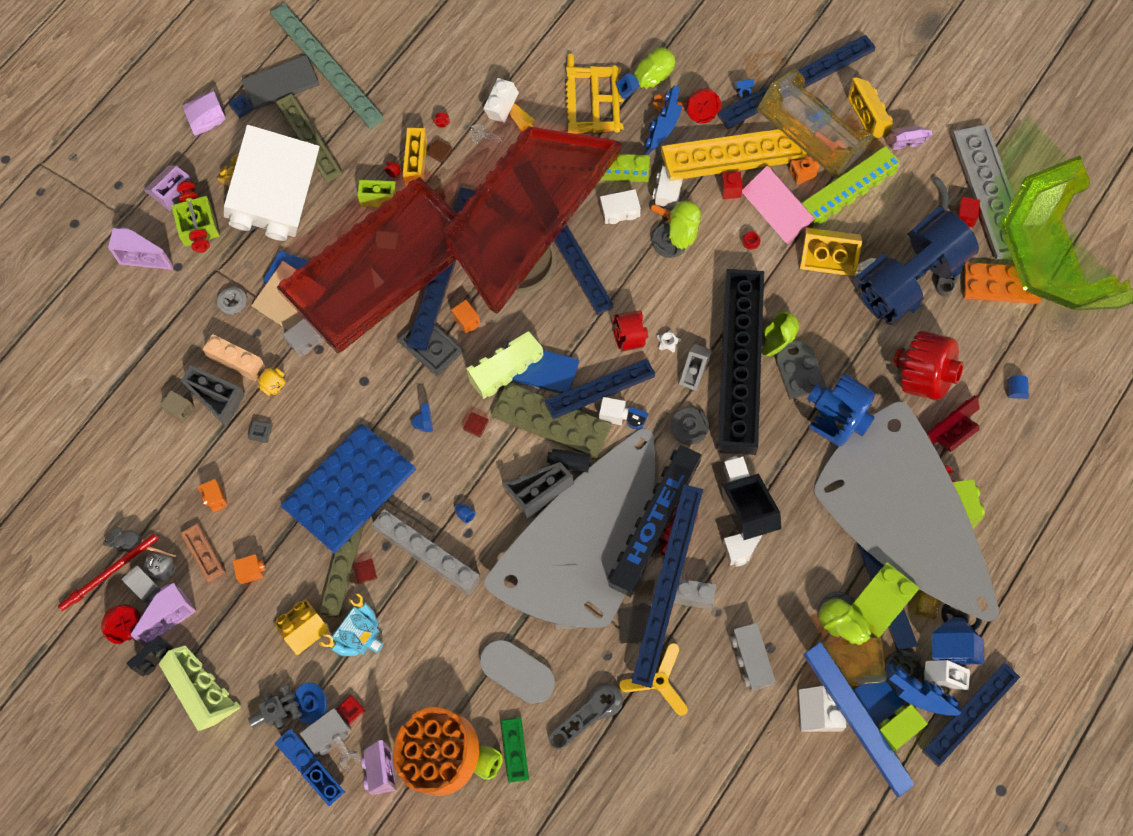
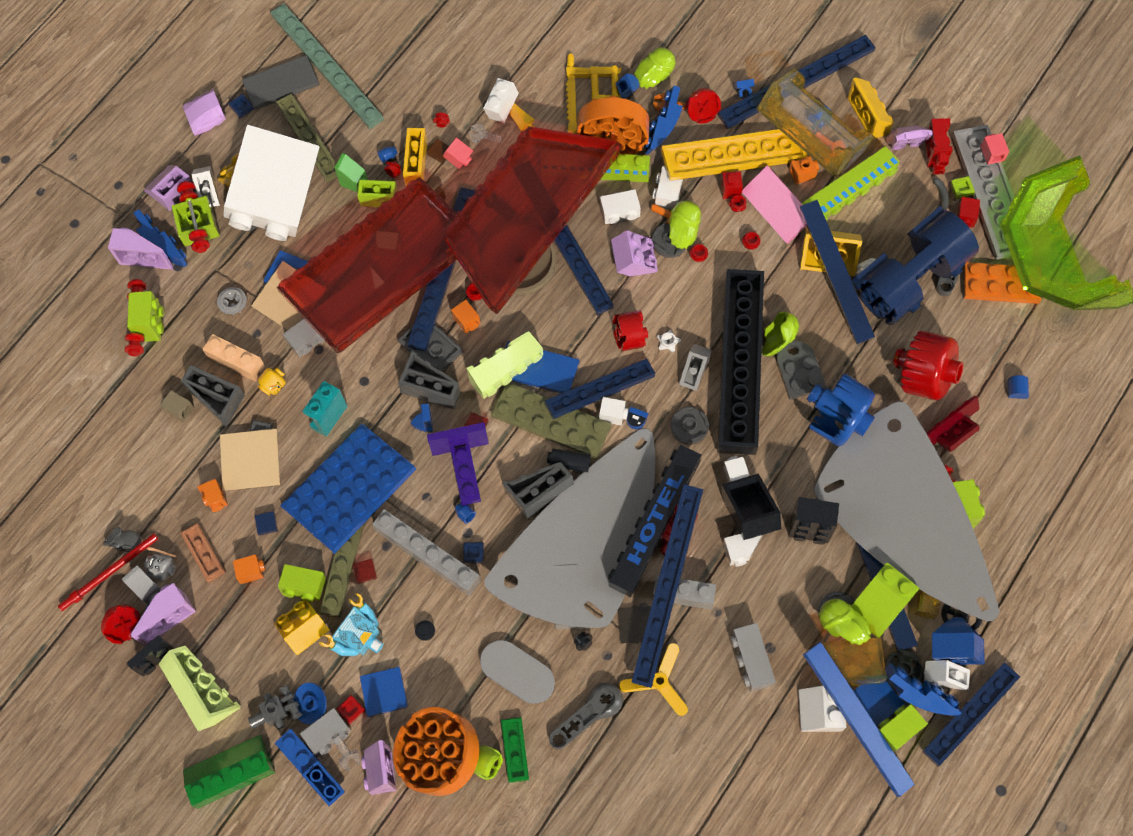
(143, 317): none -> lime brick
(160, 239): none -> blue slope
(206, 184): none -> white slope
(227, 772): none -> green slope
(249, 459): none -> tan piece
(266, 523): none -> dark blue tile
(301, 583): none -> lime brick
(325, 408): none -> teal panel
(349, 173): none -> bright green slope
(383, 692): none -> blue tile
(387, 154): none -> blue hose
(425, 630): none -> black plate
(428, 383): none -> dark grey wedge
(458, 154): none -> coral brick
(459, 442): none -> dark purple piece
(472, 293): none -> red plate
(473, 552): none -> dark blue tile
(583, 641): none -> black plate
(615, 120): none -> orange brick
(634, 254): none -> lavender slope
(699, 253): none -> red plate
(740, 200): none -> red plate
(813, 520): none -> black piece
(837, 272): none -> dark blue tile
(938, 145): none -> red hips
(962, 187): none -> lime plate
(994, 148): none -> coral brick

